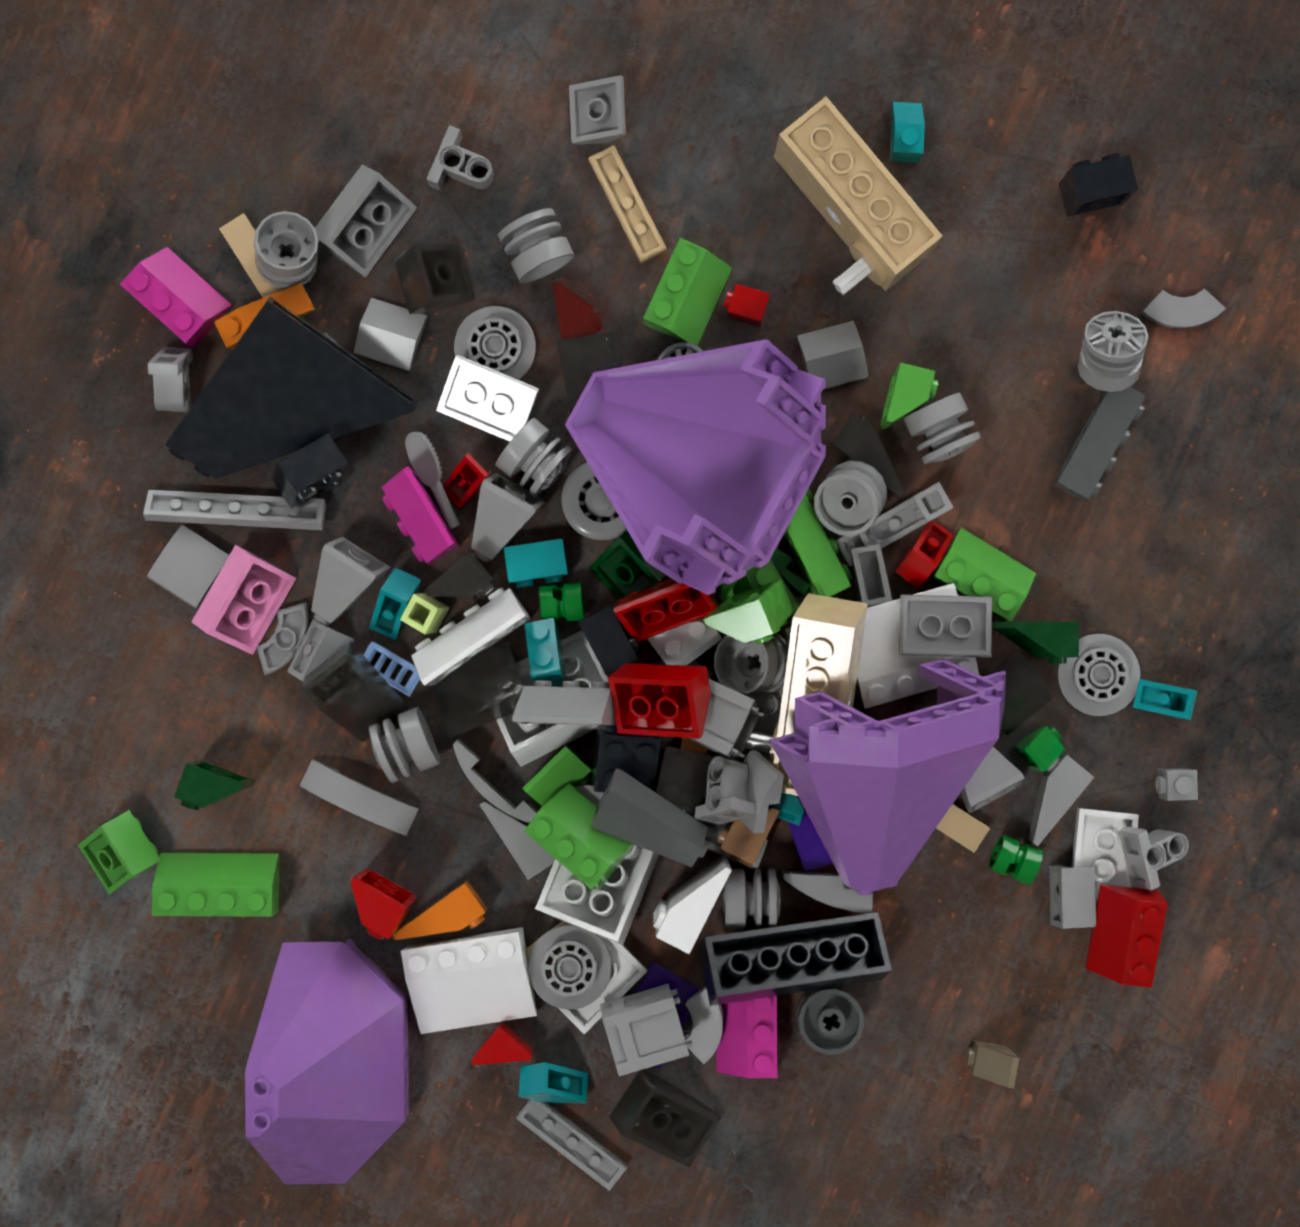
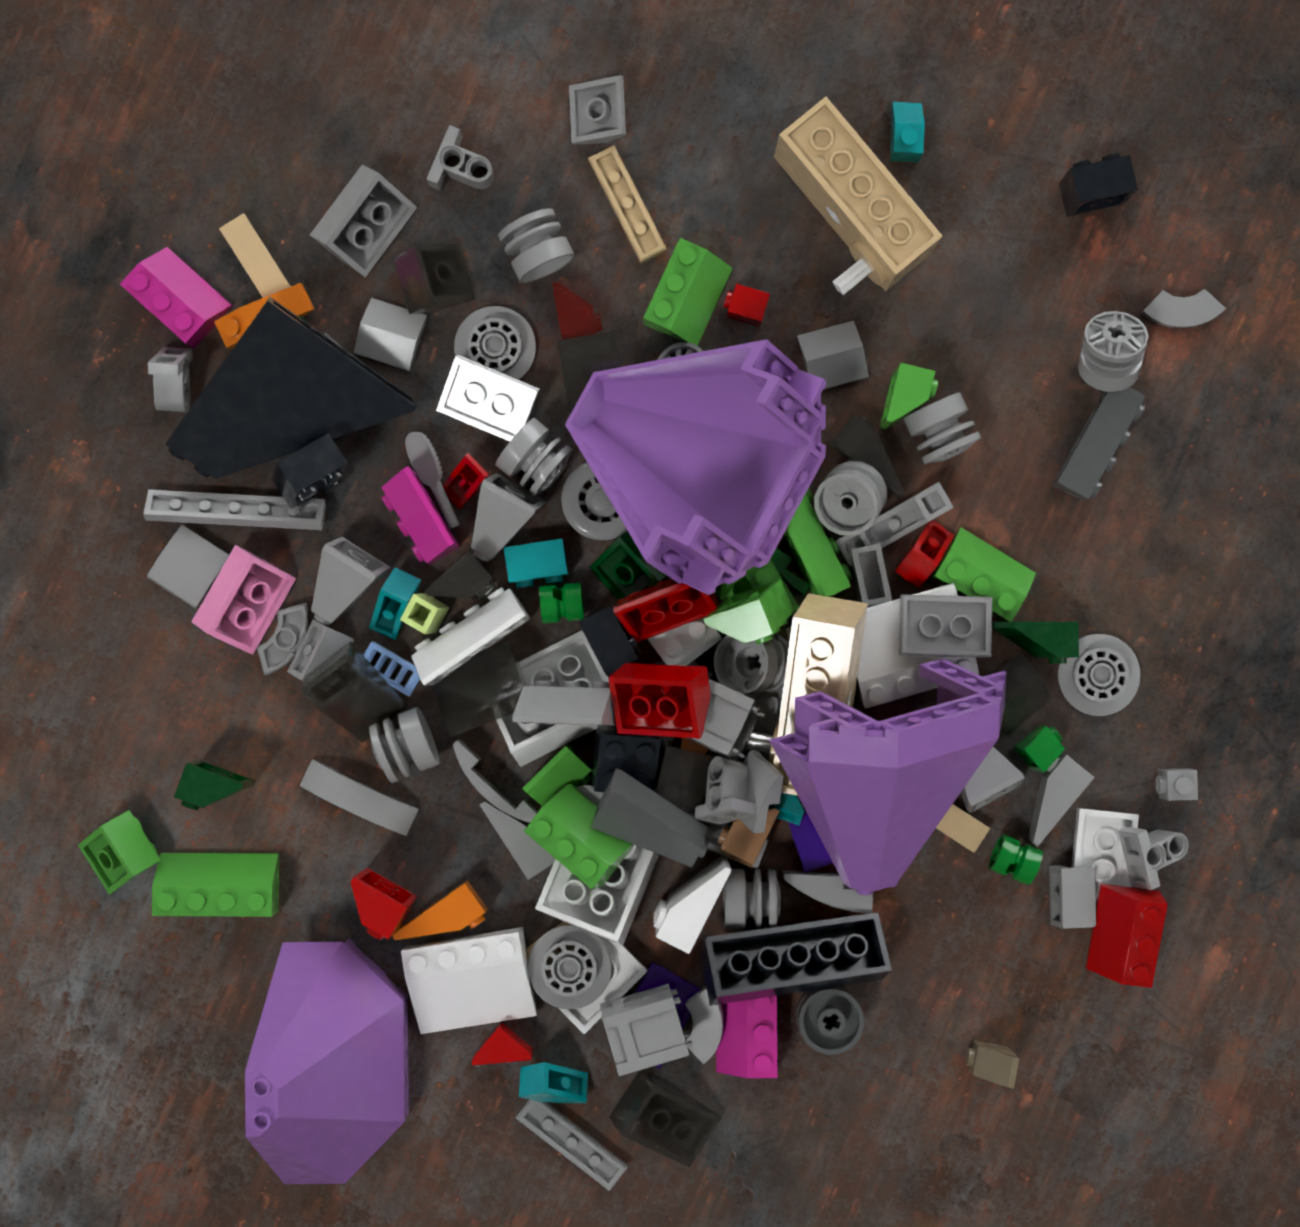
(286, 235): light grey wheel -> none
(545, 652): teal brick -> none
(1165, 699): teal slope -> none

